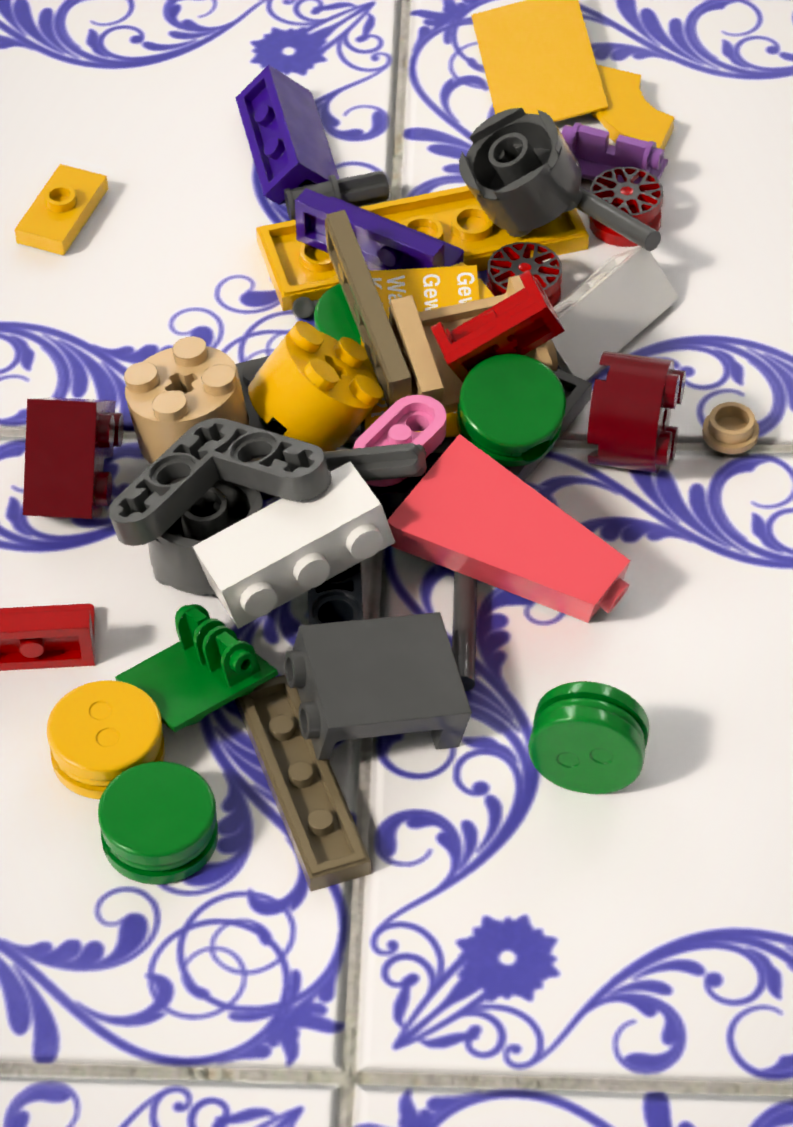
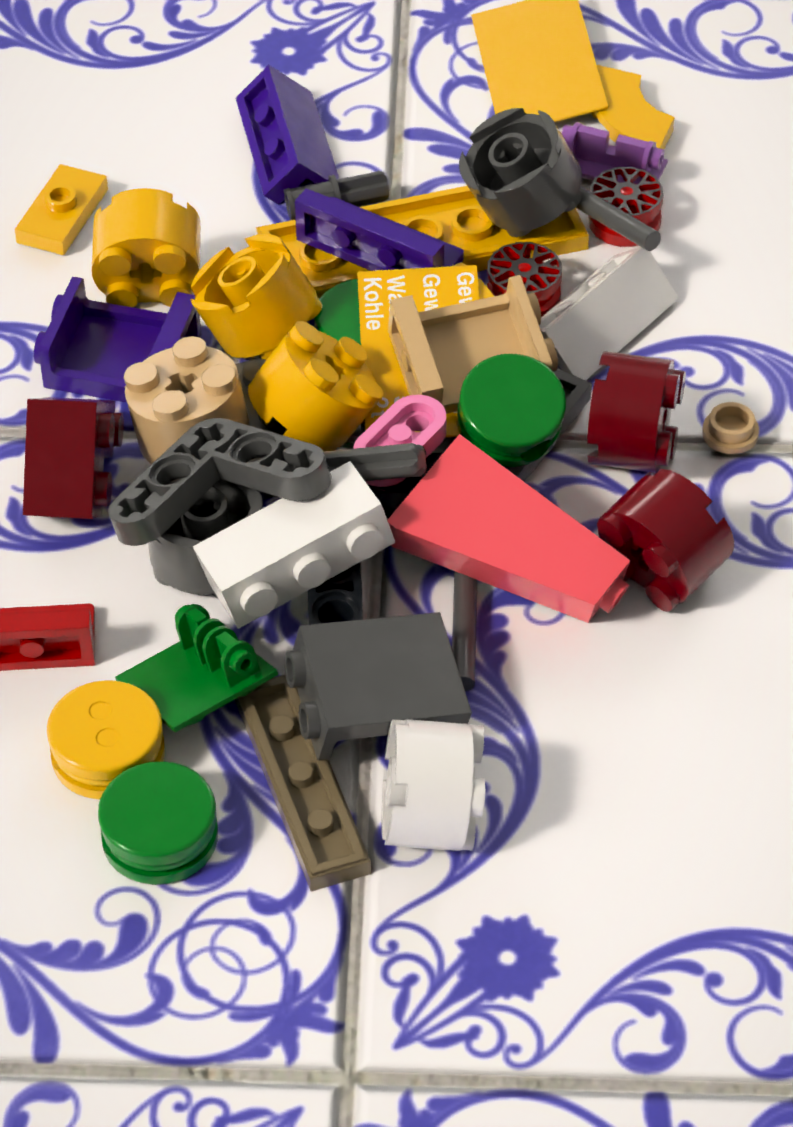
(97, 341): none -> dark purple panel
(145, 248): none -> yellow brick
(253, 296): none -> yellow brick
(367, 308): dark tan tile -> none
(432, 785): none -> white brick
(506, 328): red hinge -> none
(589, 737): green head -> none
(666, 536): none -> dark red brick

